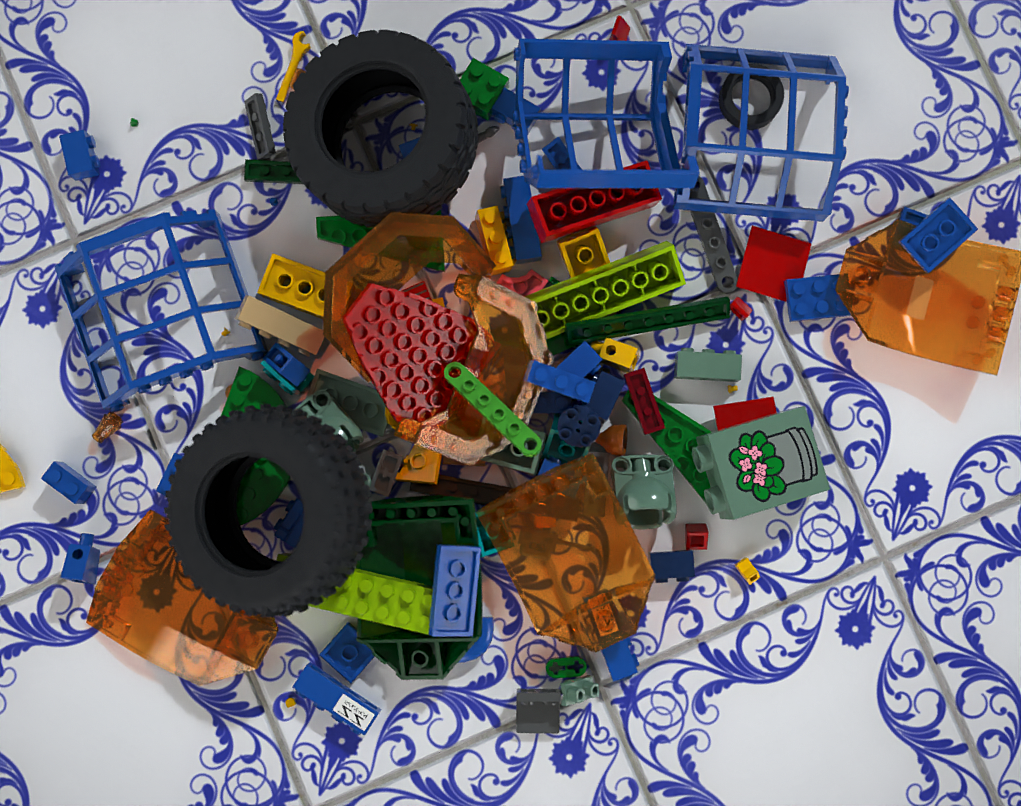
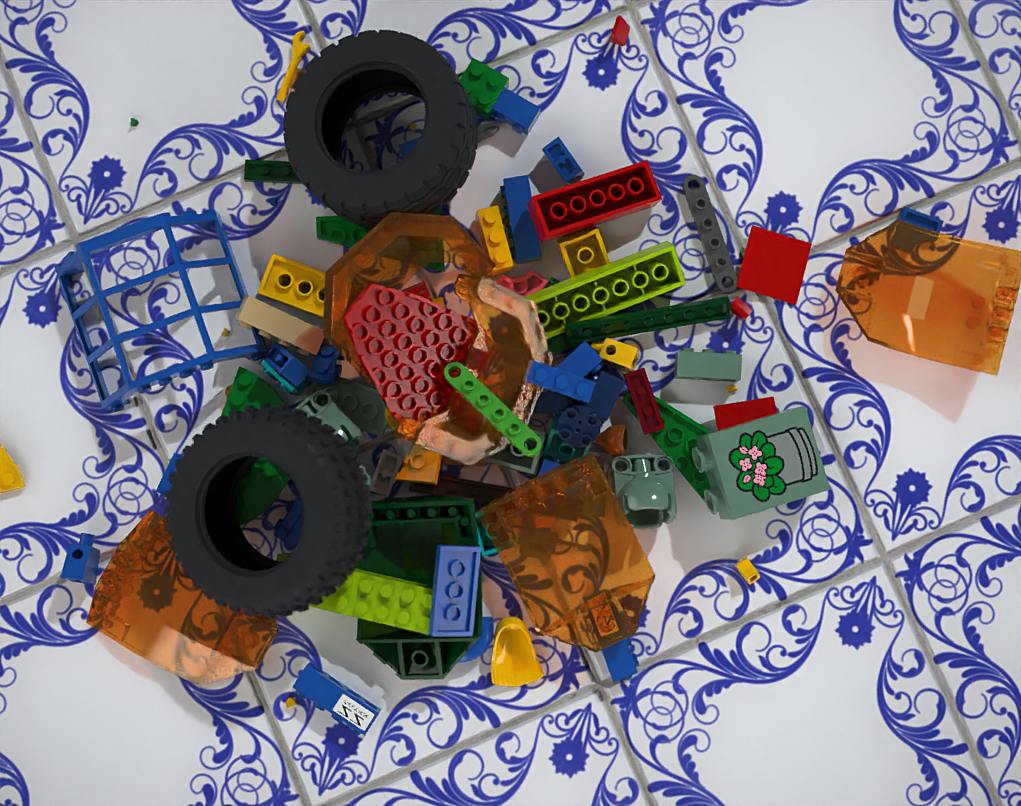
(68, 482): blue brick -> none
(80, 155): blue brick -> none
(108, 425): clear orange cone -> none
(260, 126): dark grey plate -> none
(326, 365): none -> blue bracket
(347, 654): blue tile -> none
(514, 655): none -> yellow hair
(538, 710): dark grey bracket -> none
(567, 672): green beam -> none
(578, 690): sand green hips -> none
(660, 54): blue window -> none
(672, 565): dark blue brick -> none
(693, 67): blue window -> none
(696, 536): red slope -> none
(754, 122): black tyre -> none
(814, 298): blue plate -> none
(938, 235): blue plate -> none

